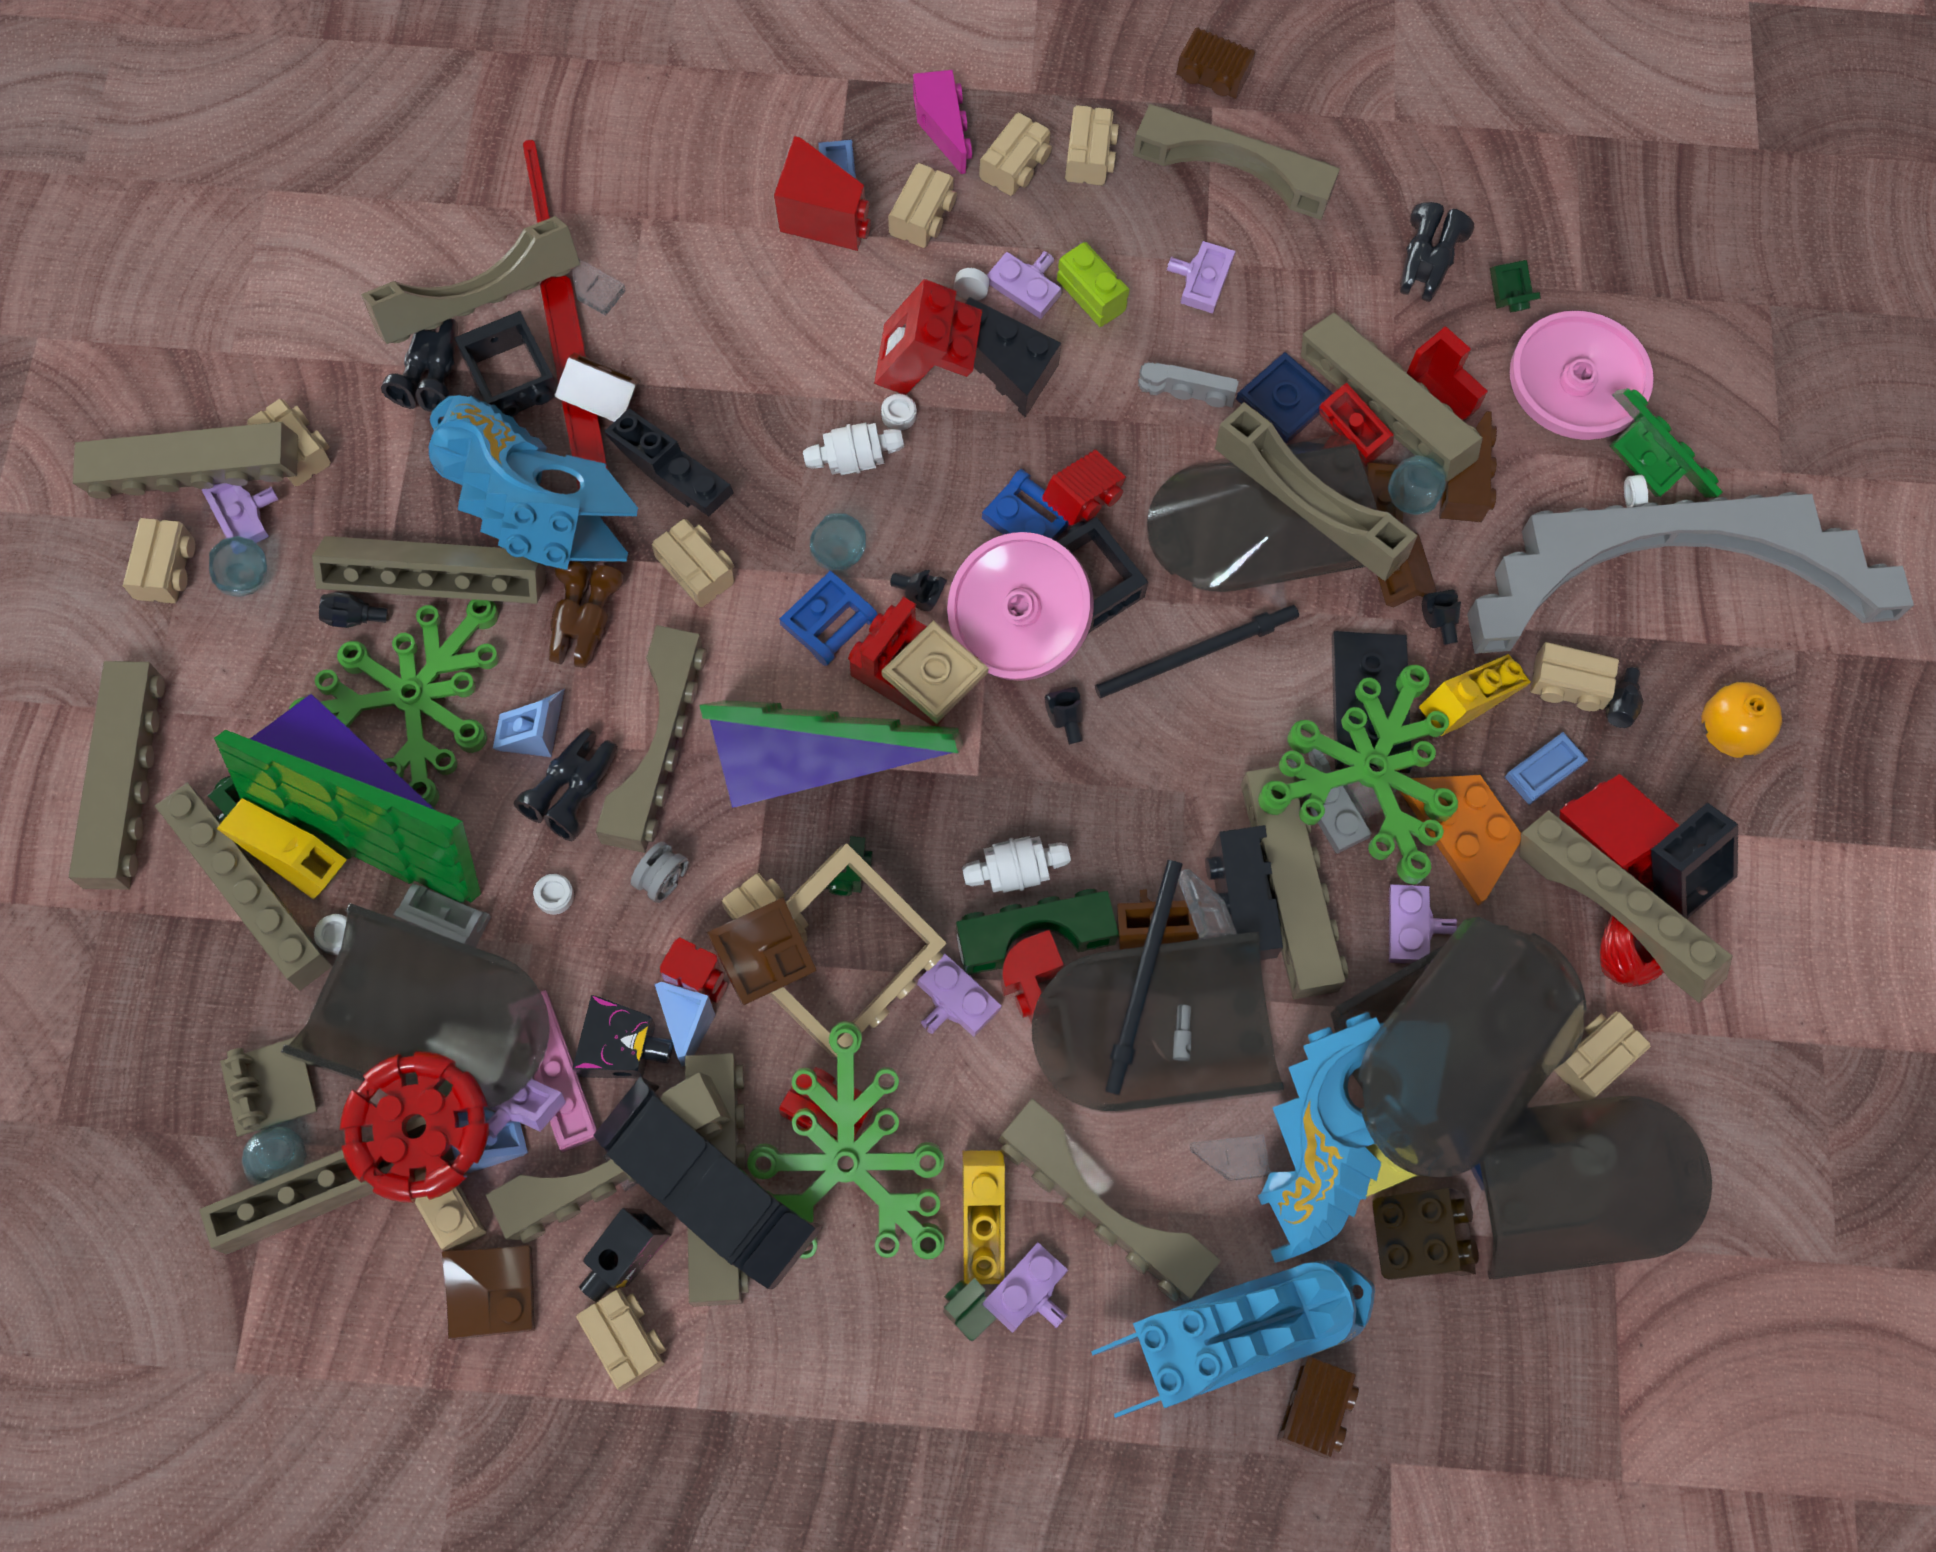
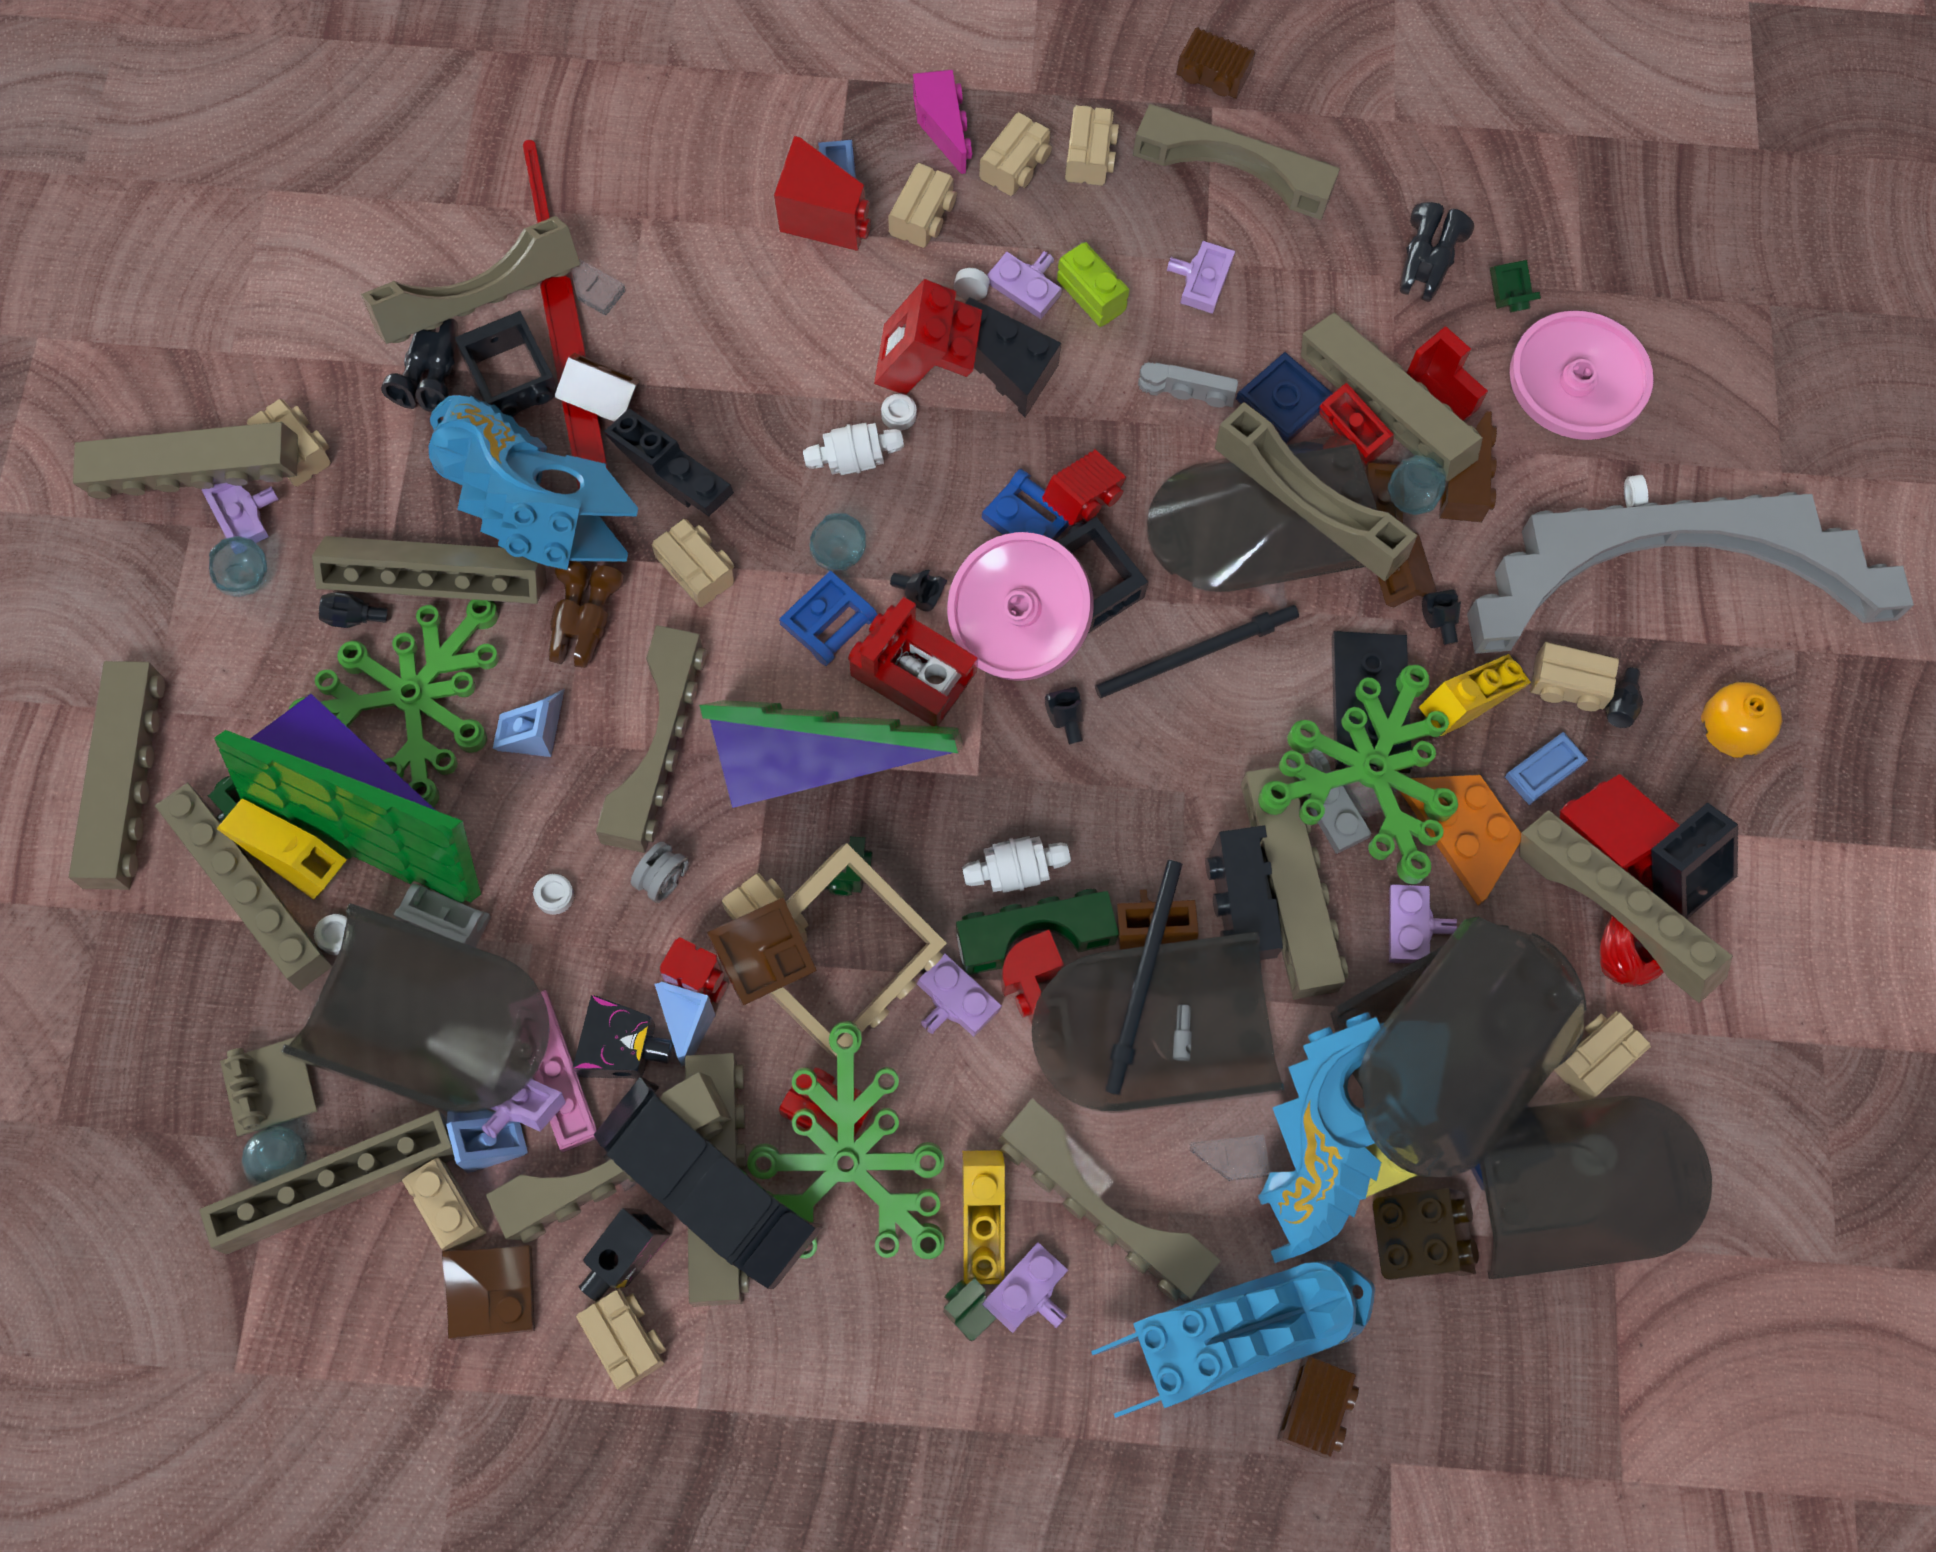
(158, 561): tan brick -> none
(390, 1122): red plate -> none
(569, 769): black piece -> none
(934, 671): tan plate -> none
(1205, 907): clear tile -> none
(1655, 453): green bracket -> none

